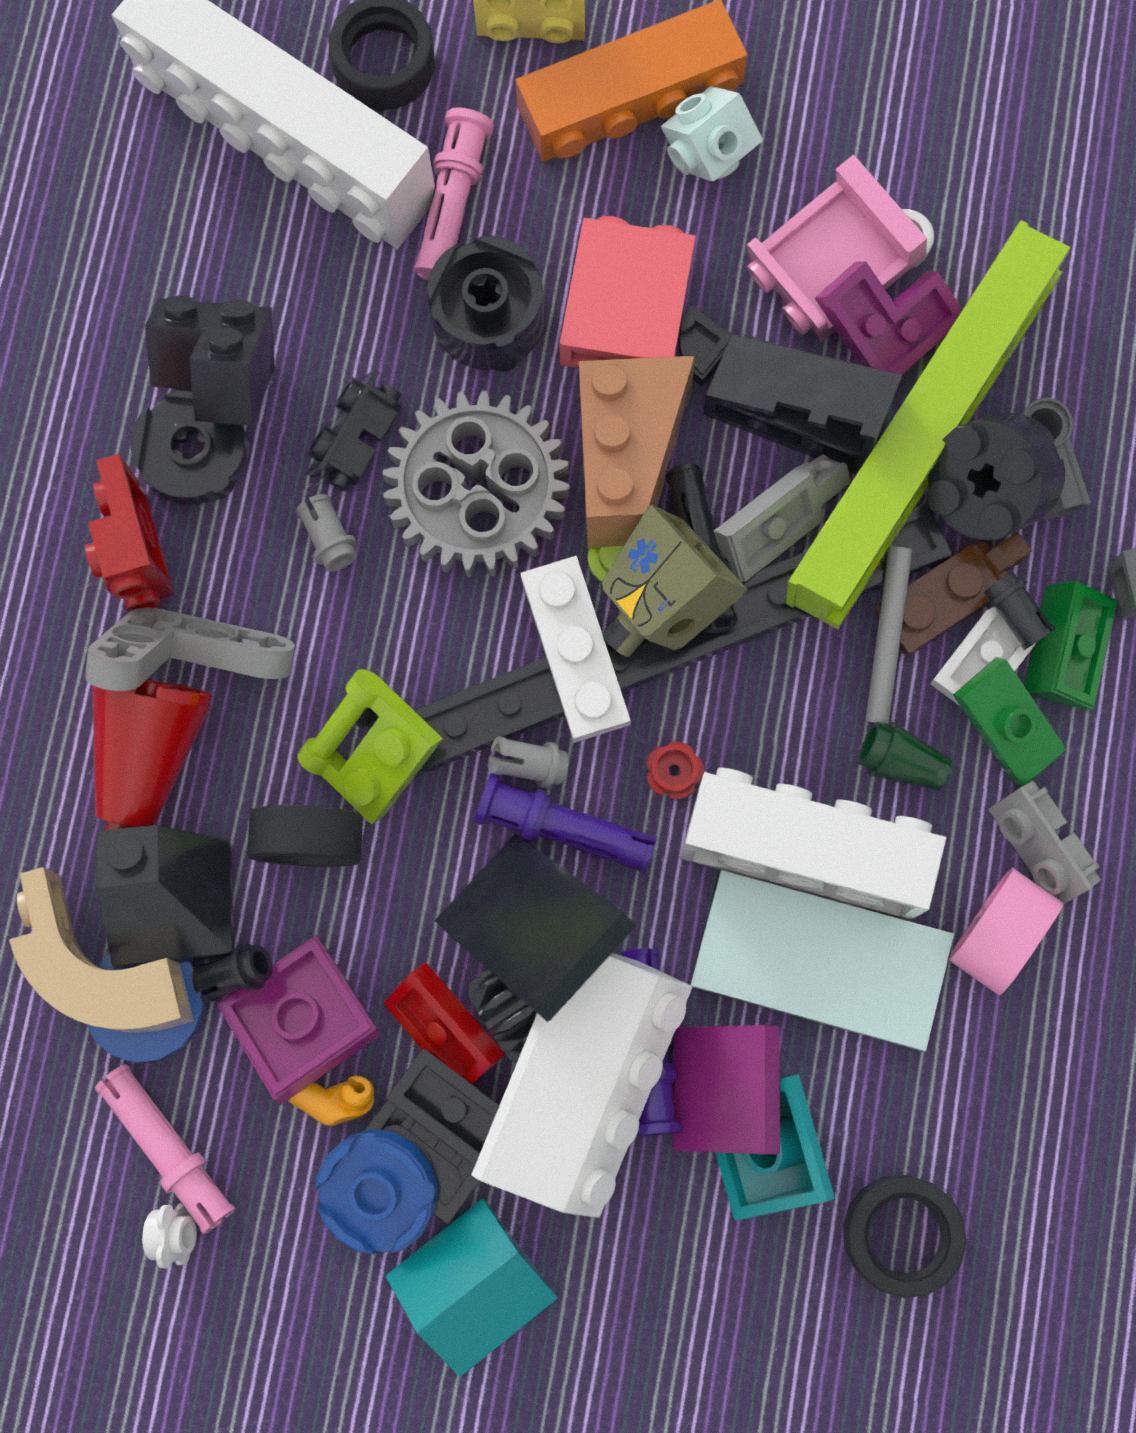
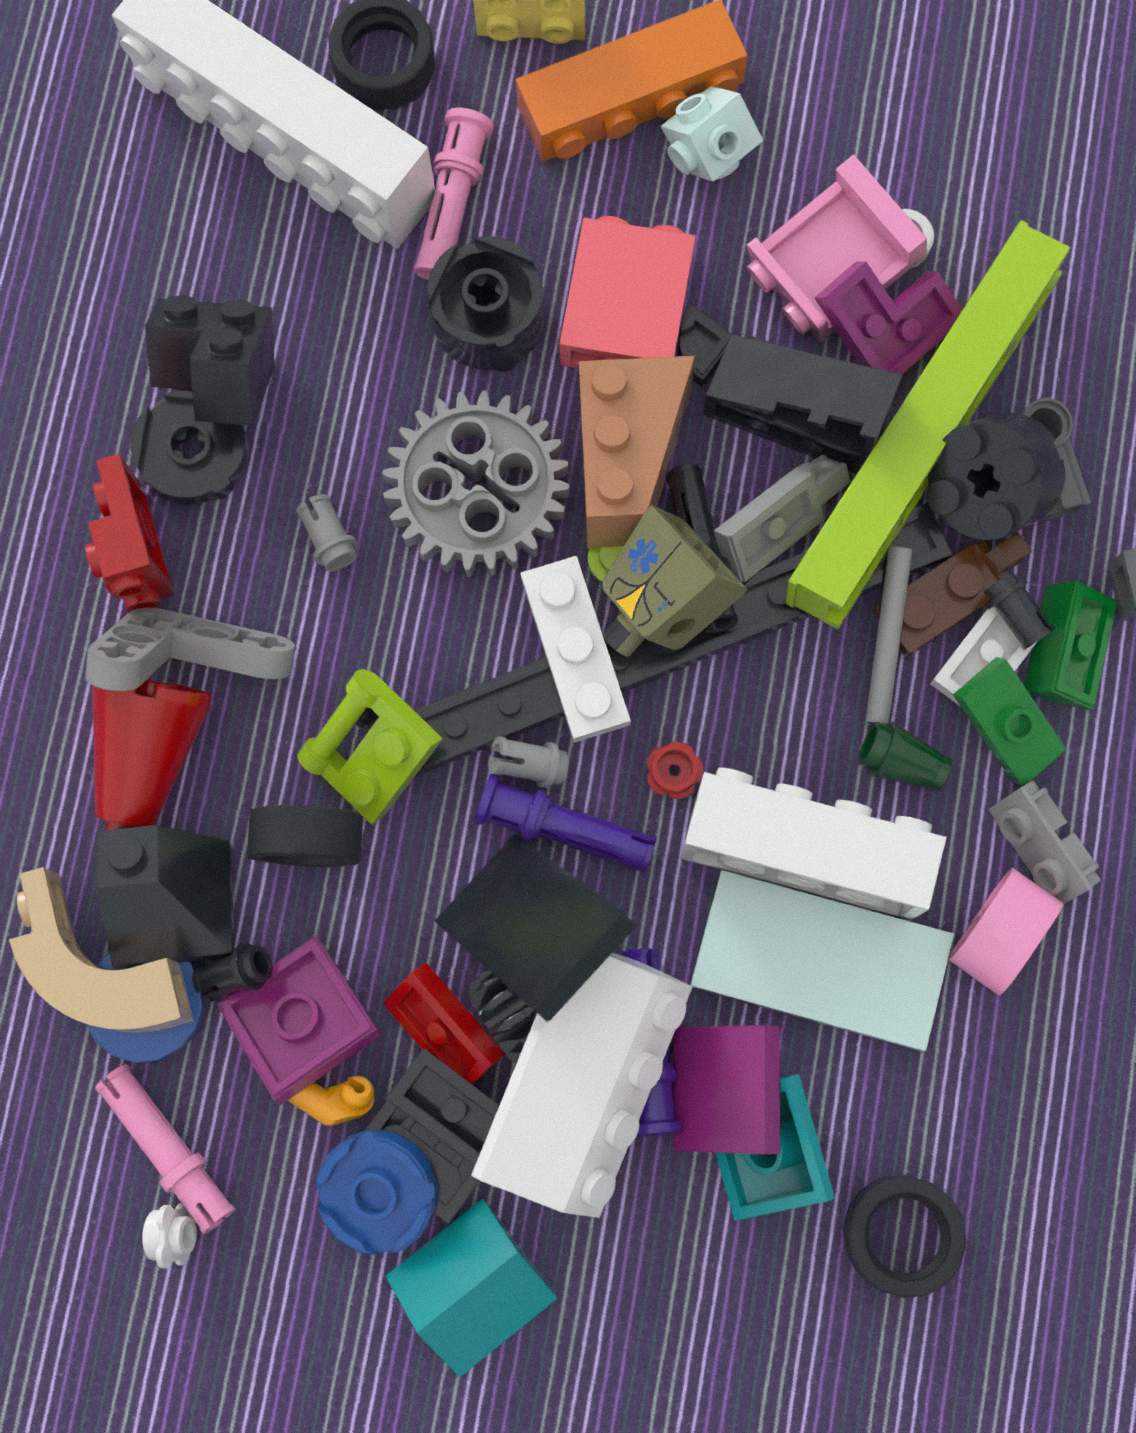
(363, 410): black hinge -> none

